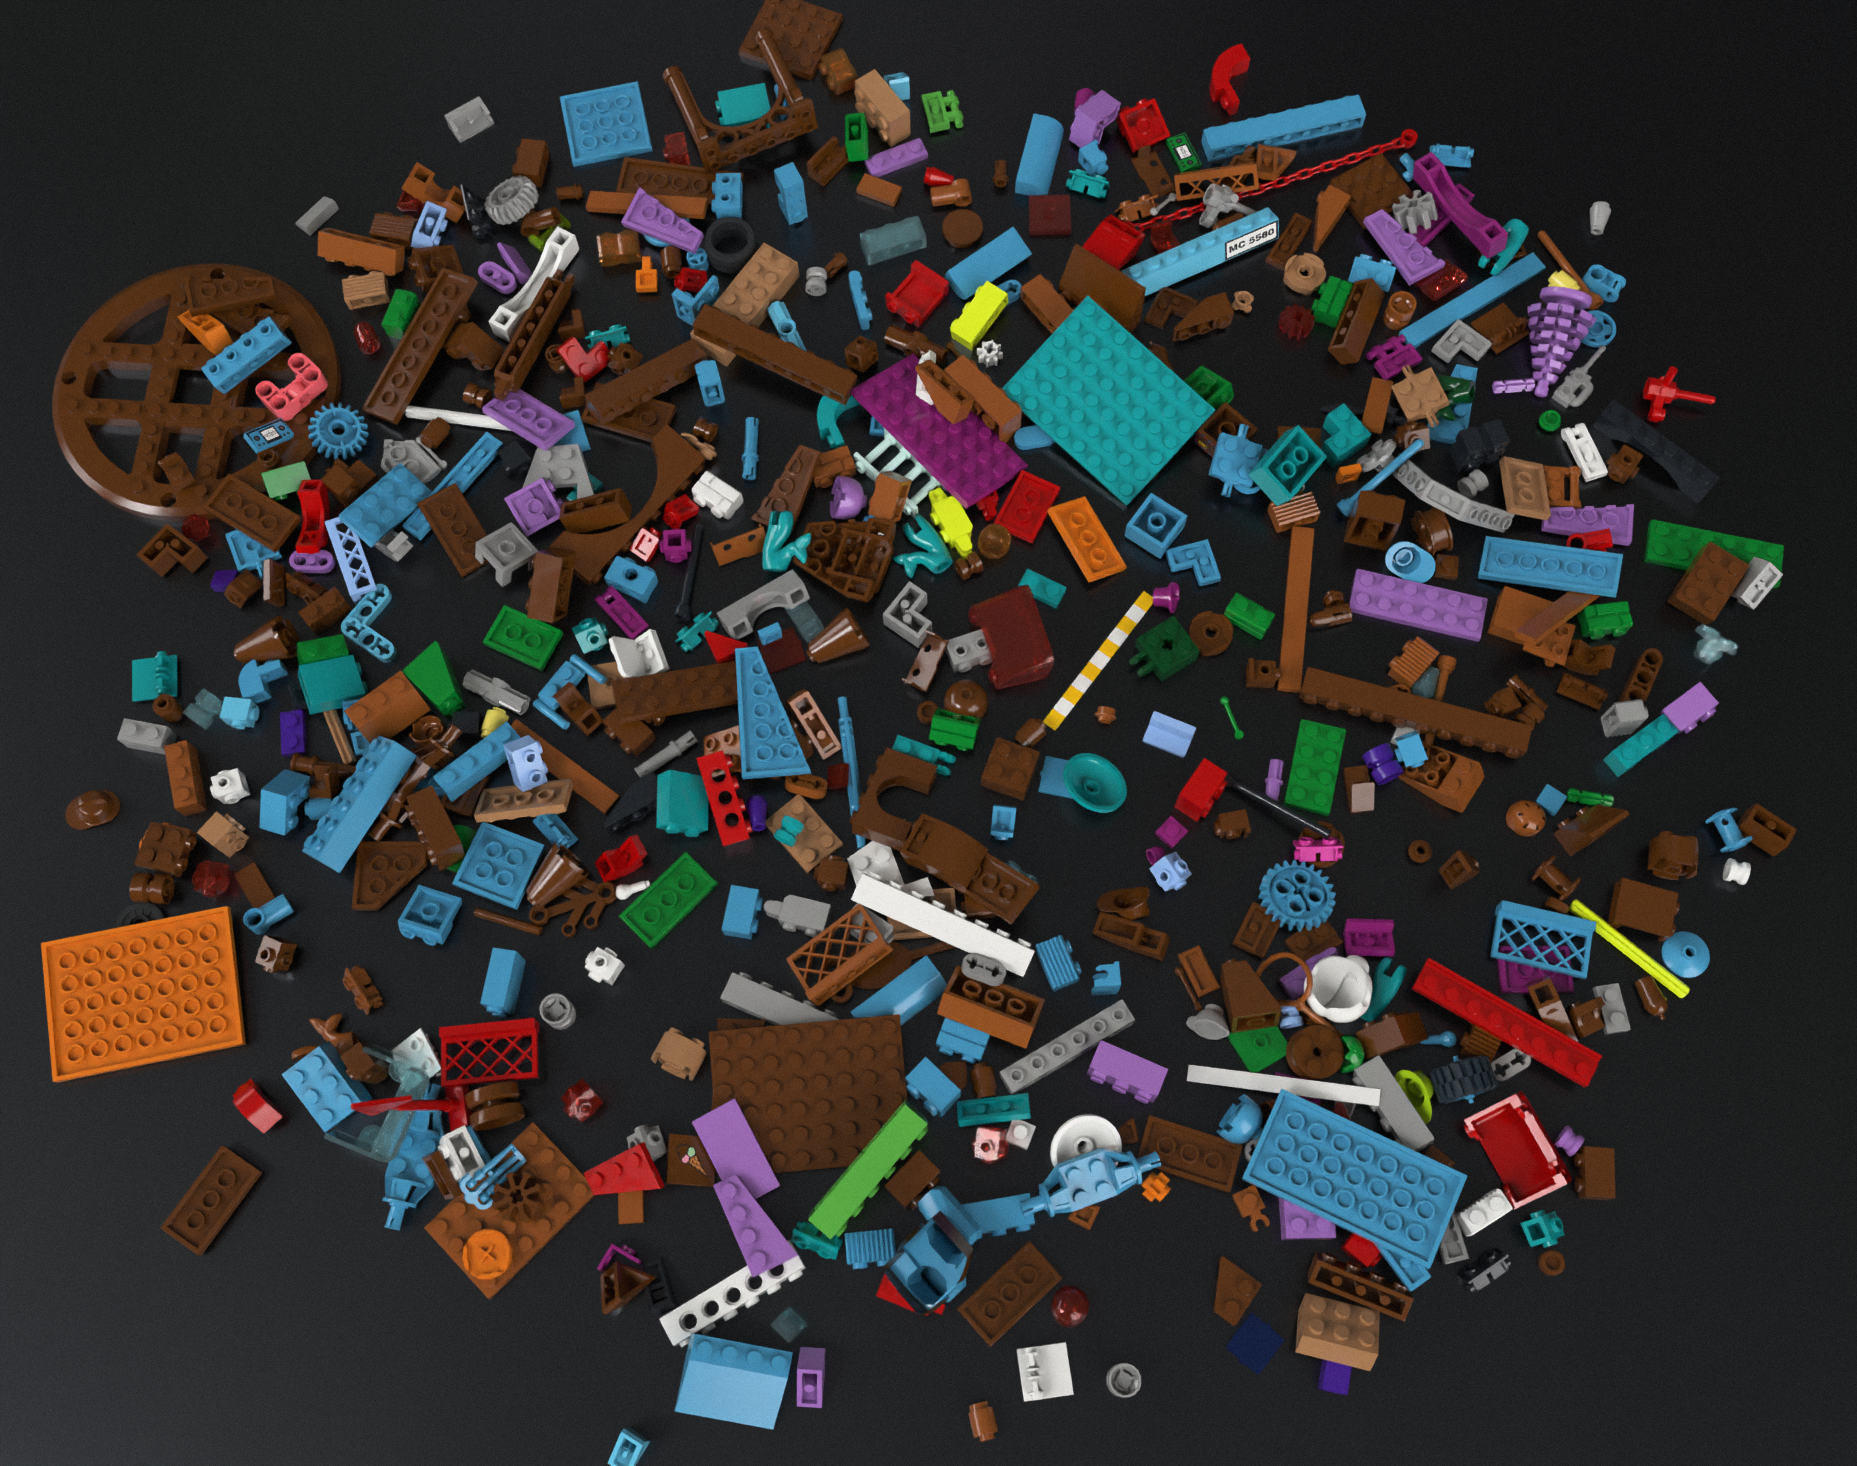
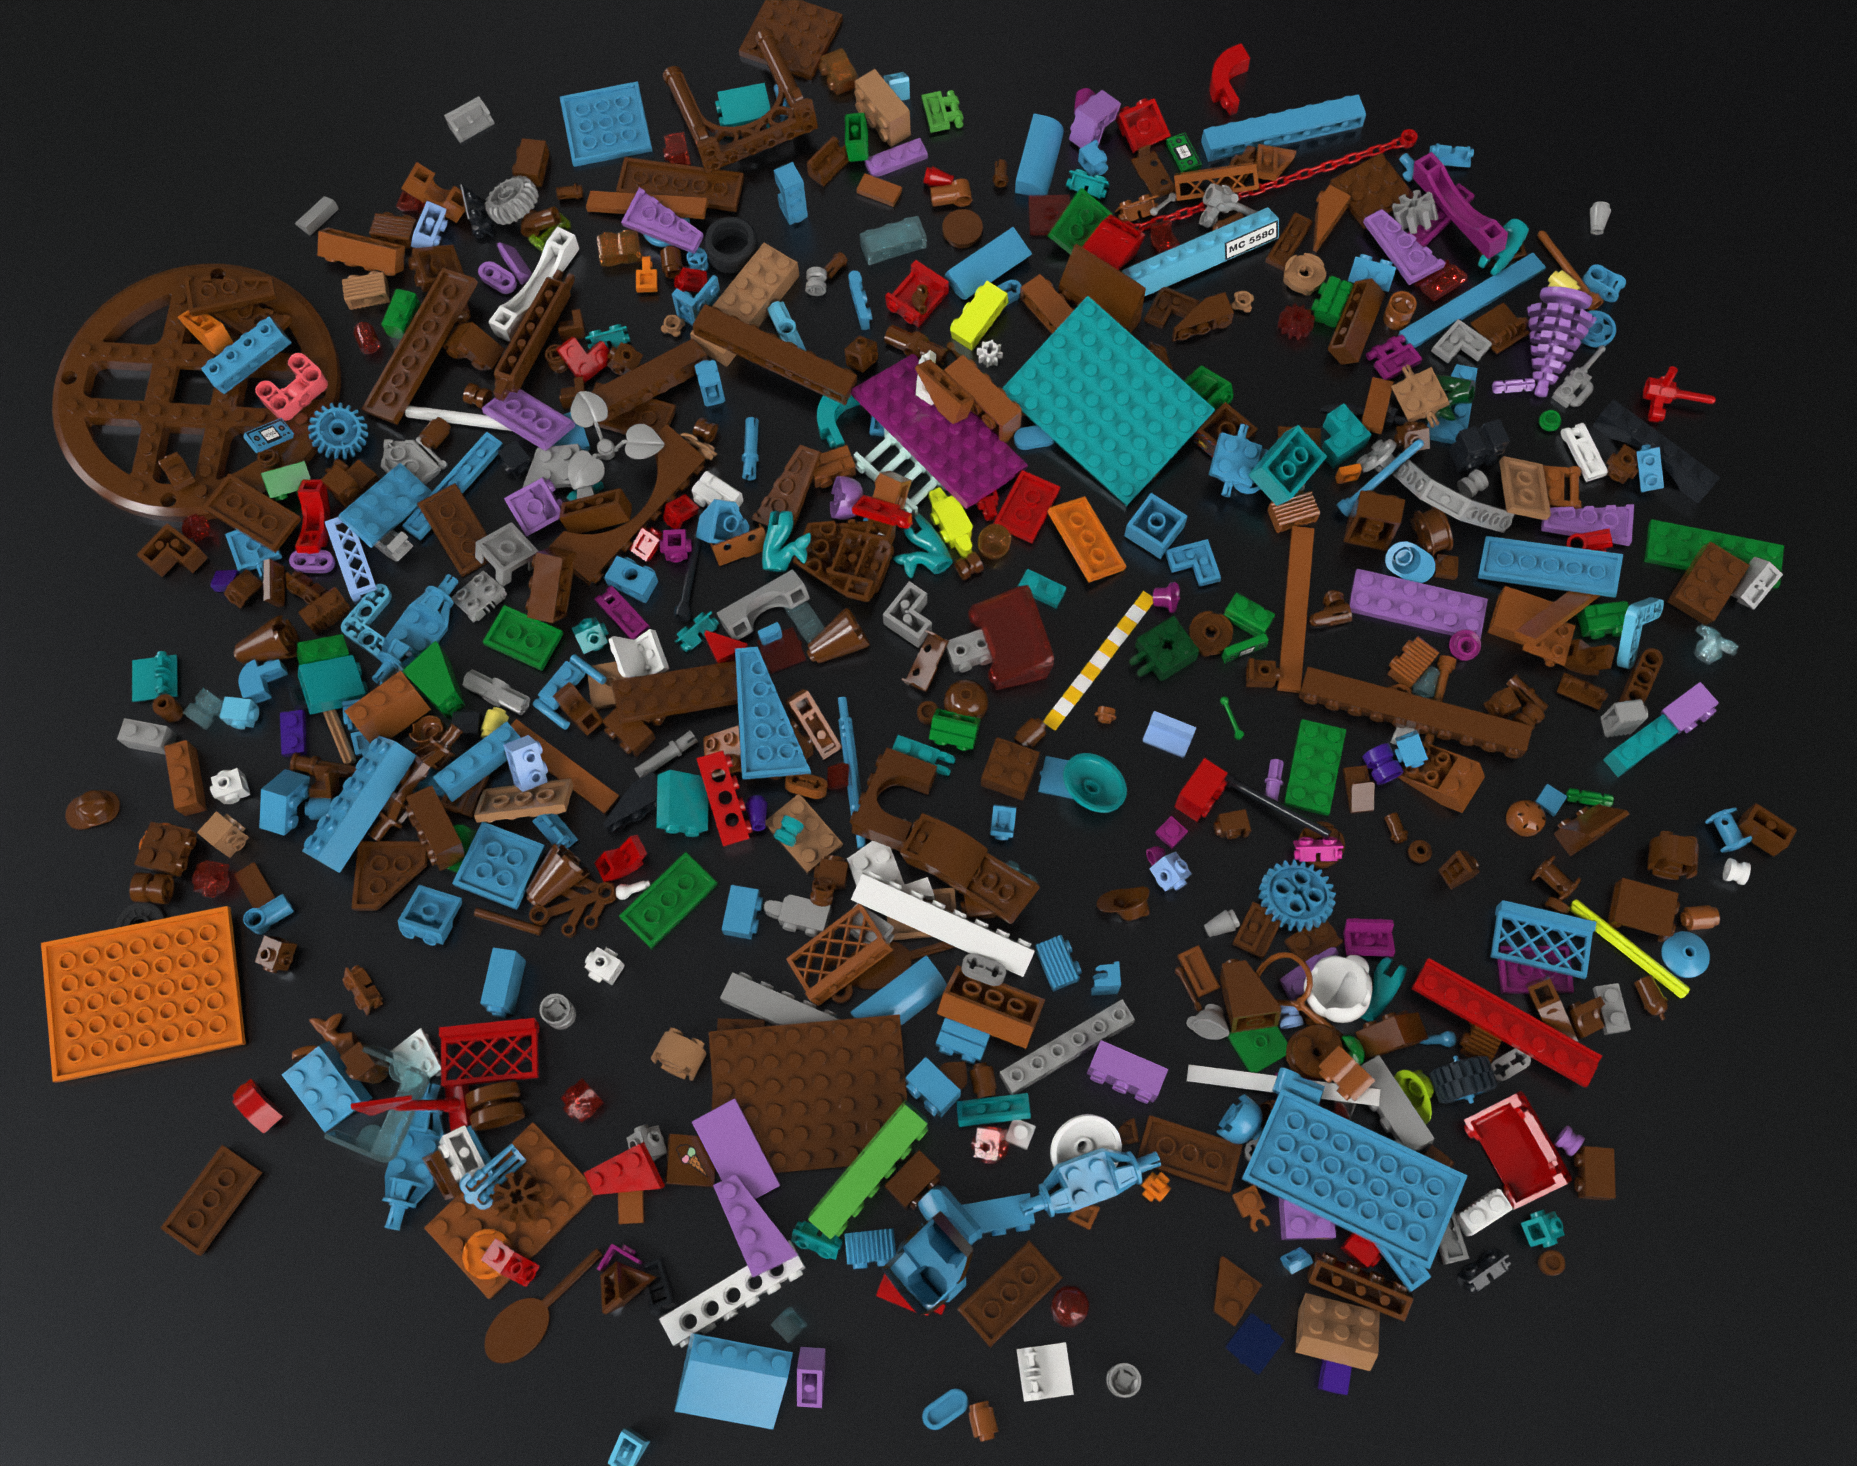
(416, 629): none -> dark azure plate
(478, 595): none -> light grey hinge
(510, 1263): none -> red bracket
(525, 1322): none -> reddish brown piece
(586, 469): none -> light grey plant
(672, 320): none -> medium nougat plate
(721, 522): none -> dark azure slope
(728, 195): dark azure brick -> none
(822, 892): none -> reddish brown wheel
(882, 511): none -> red hinge
(919, 298): none -> reddish brown arm
(945, 1409): none -> dark azure tile
(1078, 221): none -> green plate
(1132, 935): reddish brown slope -> none
(1222, 923): none -> light grey cone
(1245, 648): none -> green tile
(1296, 1260): none -> dark azure tile
(1298, 1086): none -> dark azure piece
(1345, 1074): none -> dark orange brick
(1396, 828): none -> reddish brown pin
(1465, 644): none -> magenta piece
(1635, 617): none -> medium azure beam
(1650, 468): none -> dark azure hinge
(1700, 917): none -> dark orange brick

